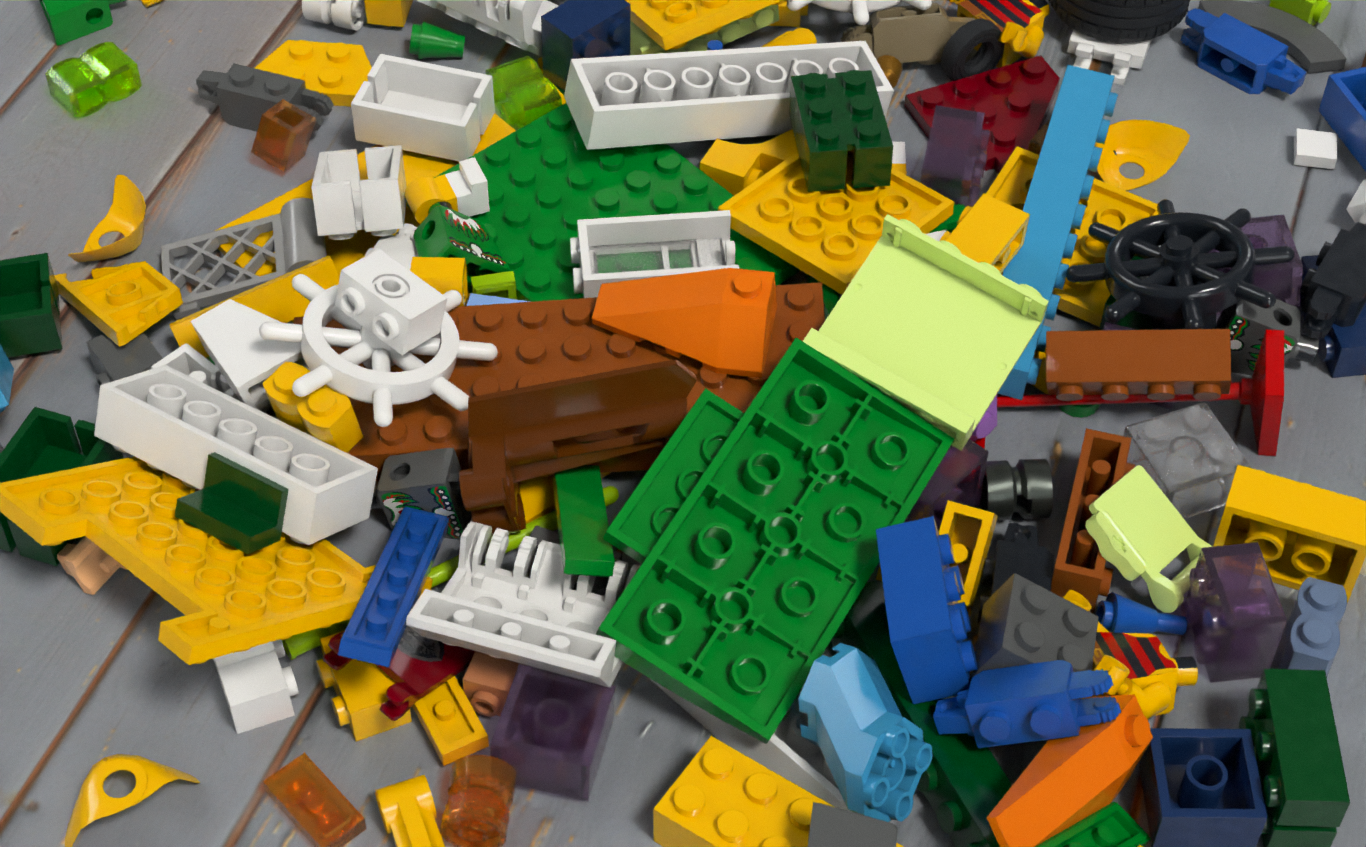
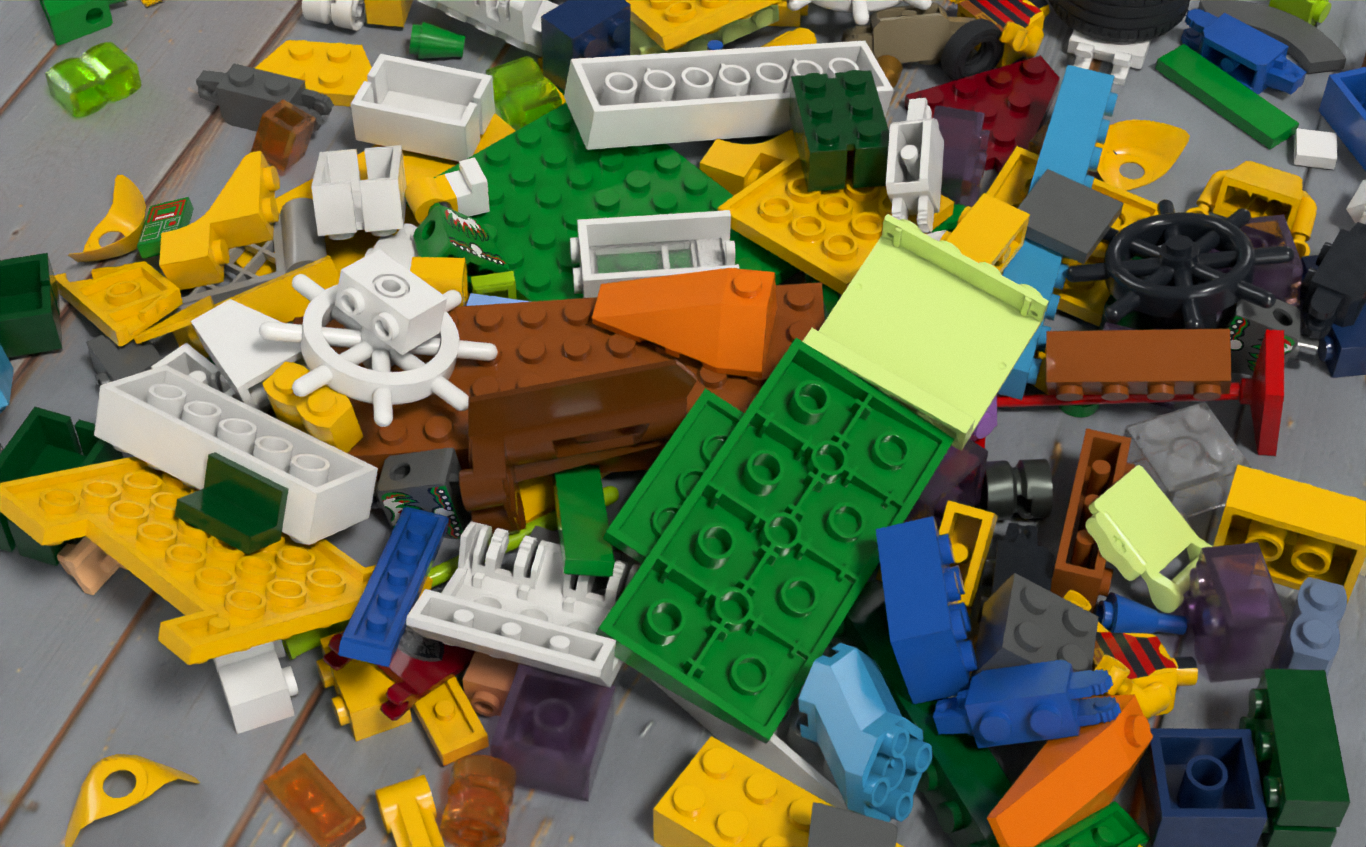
(160, 219): none -> green tile
(178, 321): none -> yellow piece
(239, 217): none -> yellow arch
(915, 165): none -> white hinge
(1068, 215): none -> dark grey tile
(1227, 96): none -> green tile
(1263, 193): none -> yellow torso

